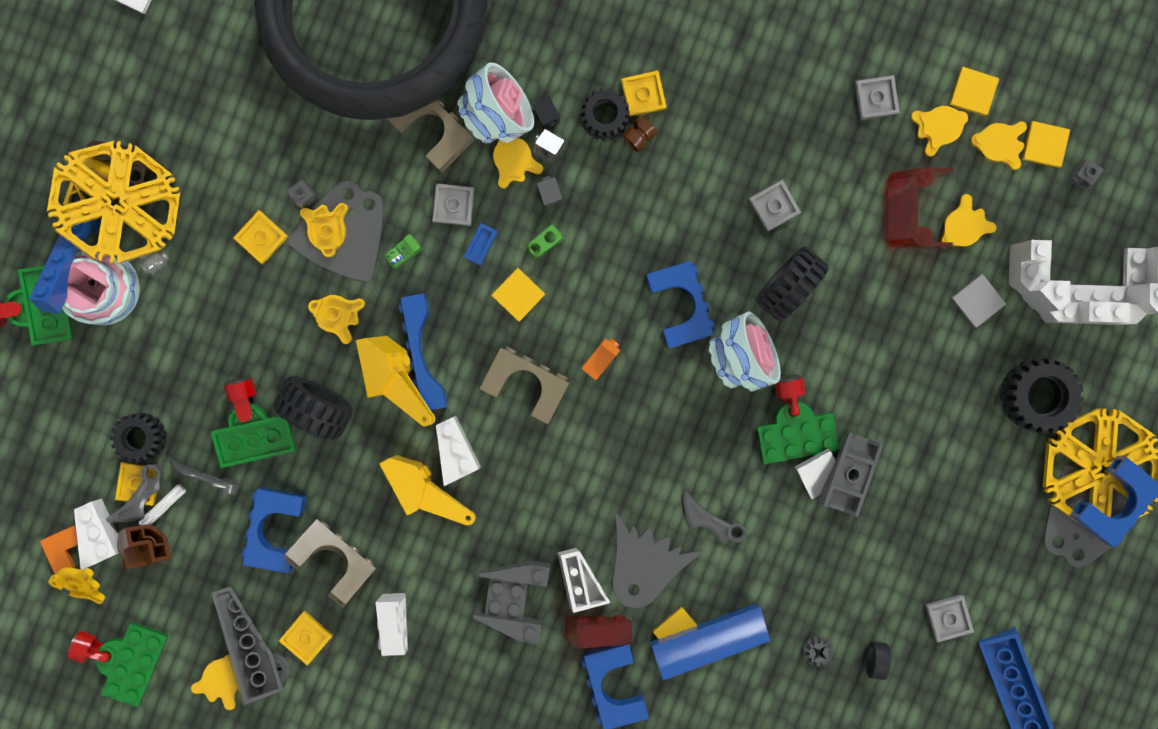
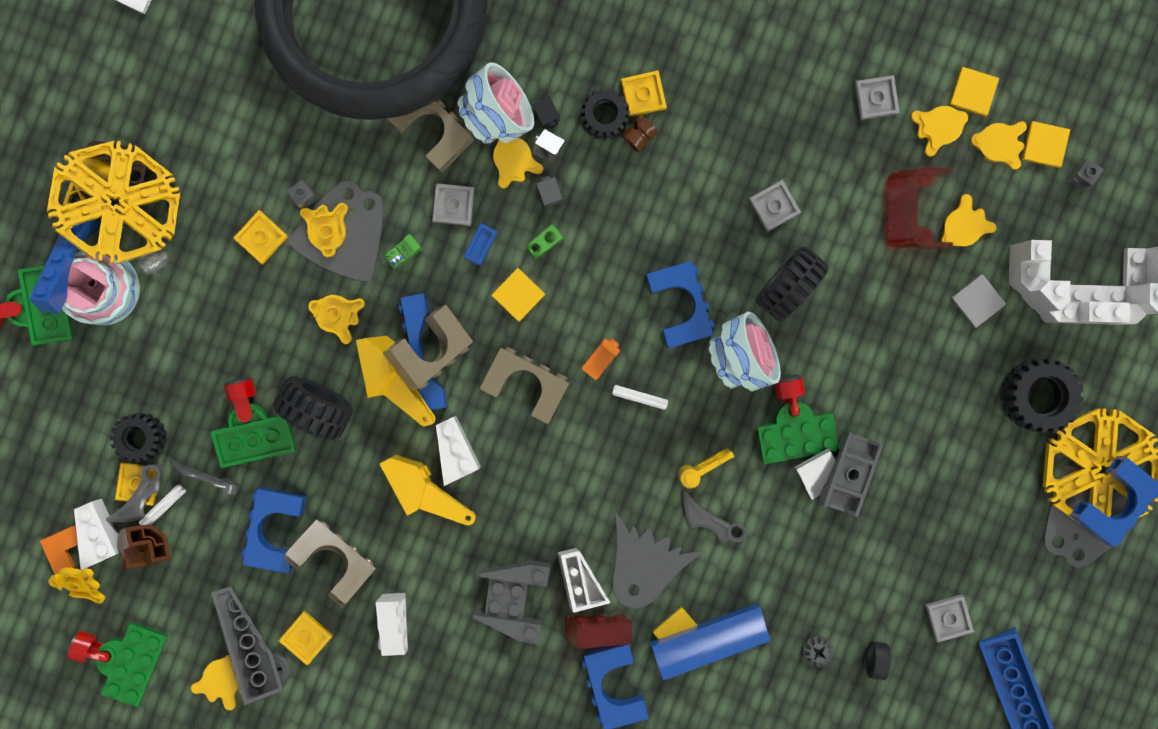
(452, 341): none -> dark tan arch
(640, 397): none -> white axle
(691, 475): none -> yellow piece

